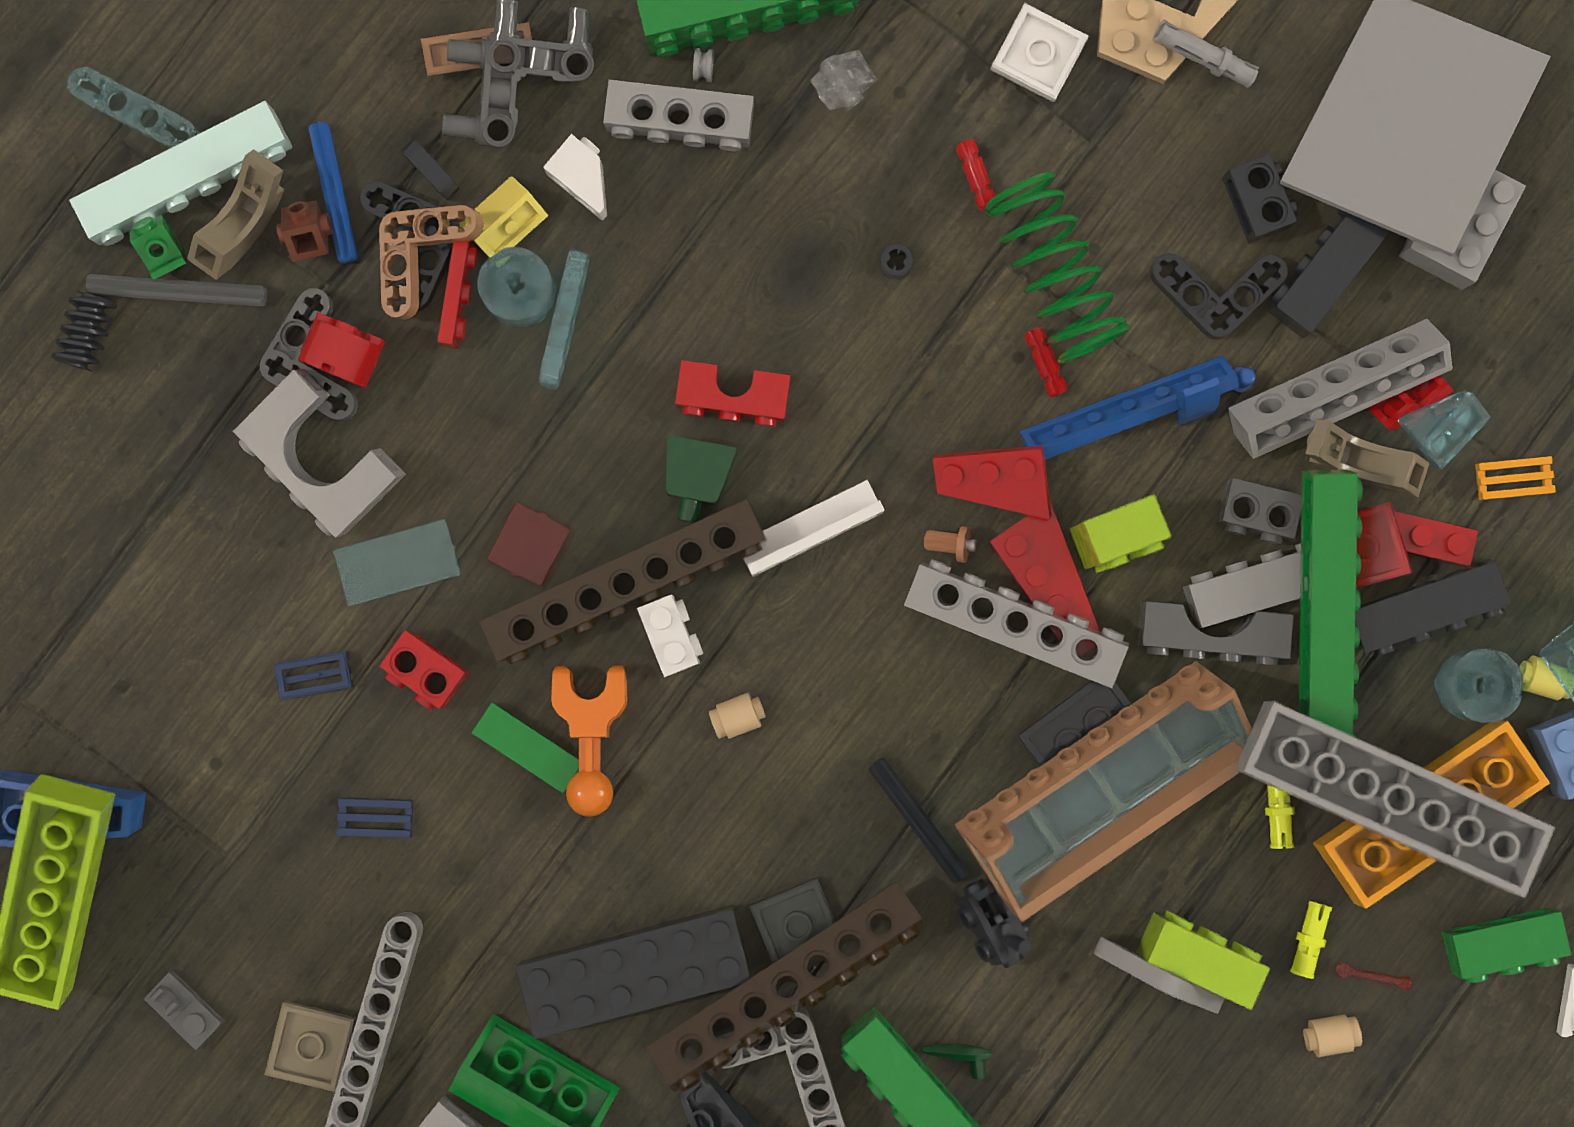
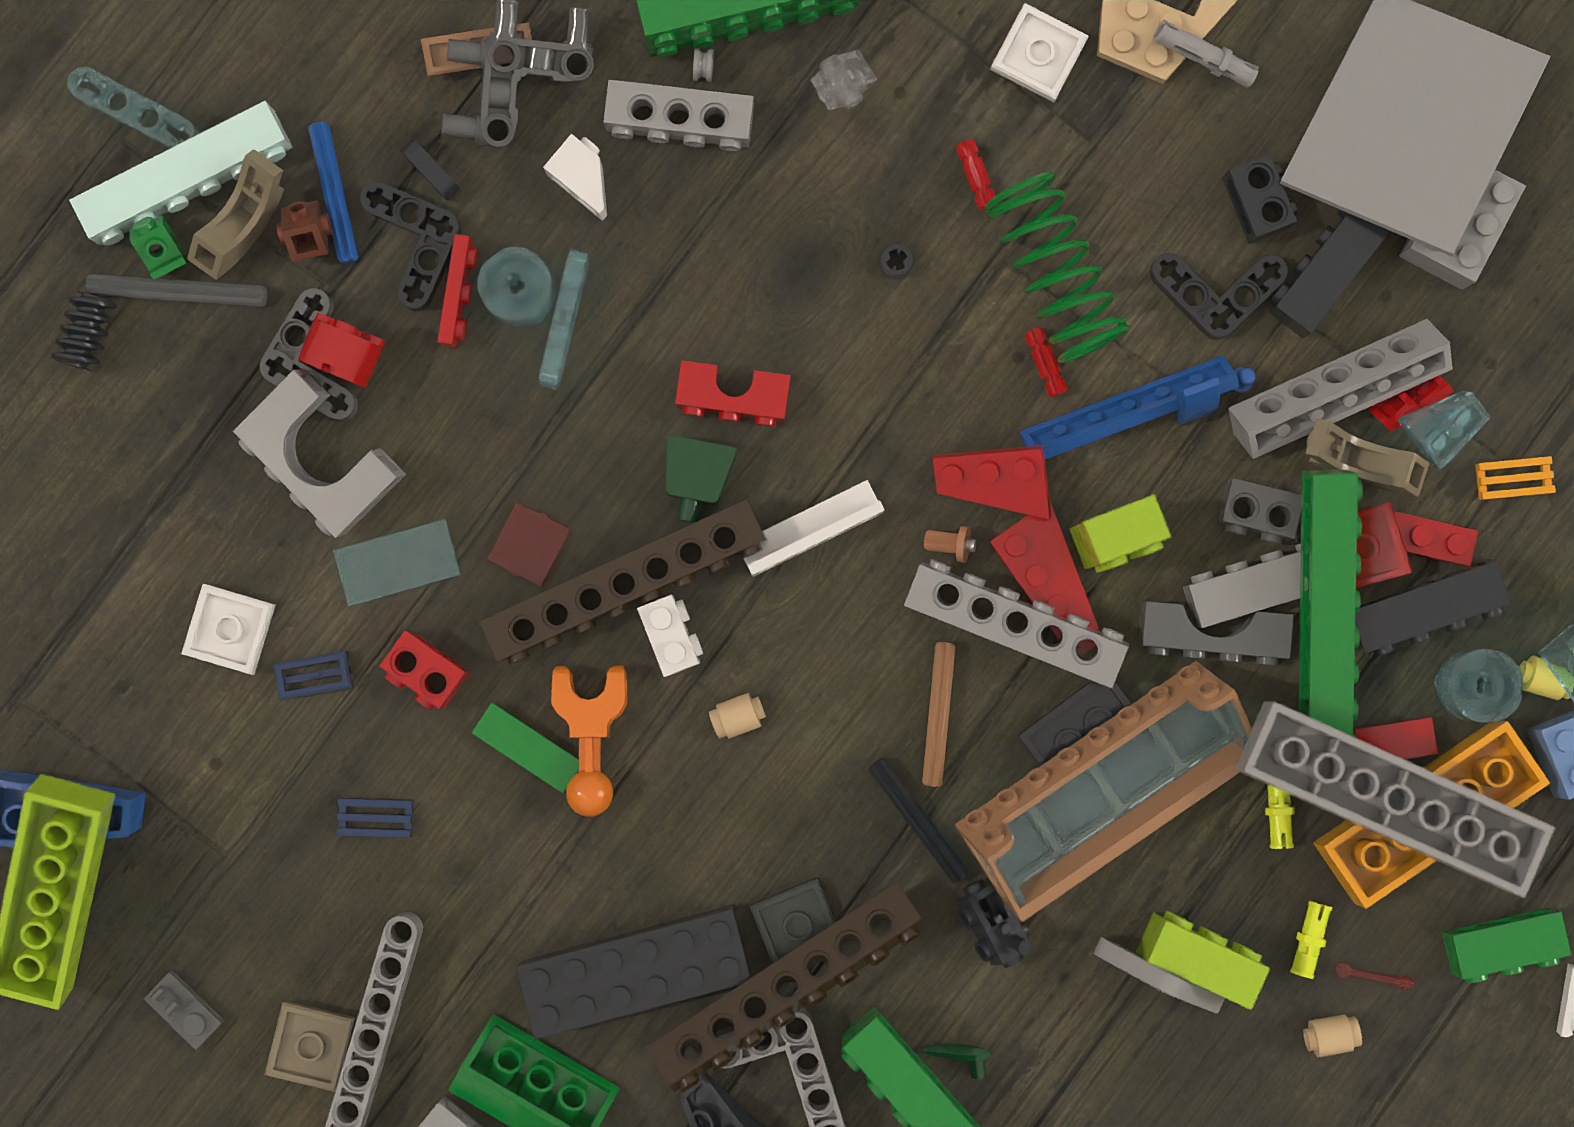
(228, 629): none -> white plate
(407, 245): medium nougat beam -> none
(507, 216): light yellow panel -> none
(938, 714): none -> medium nougat axle
(1402, 738): none -> red slope

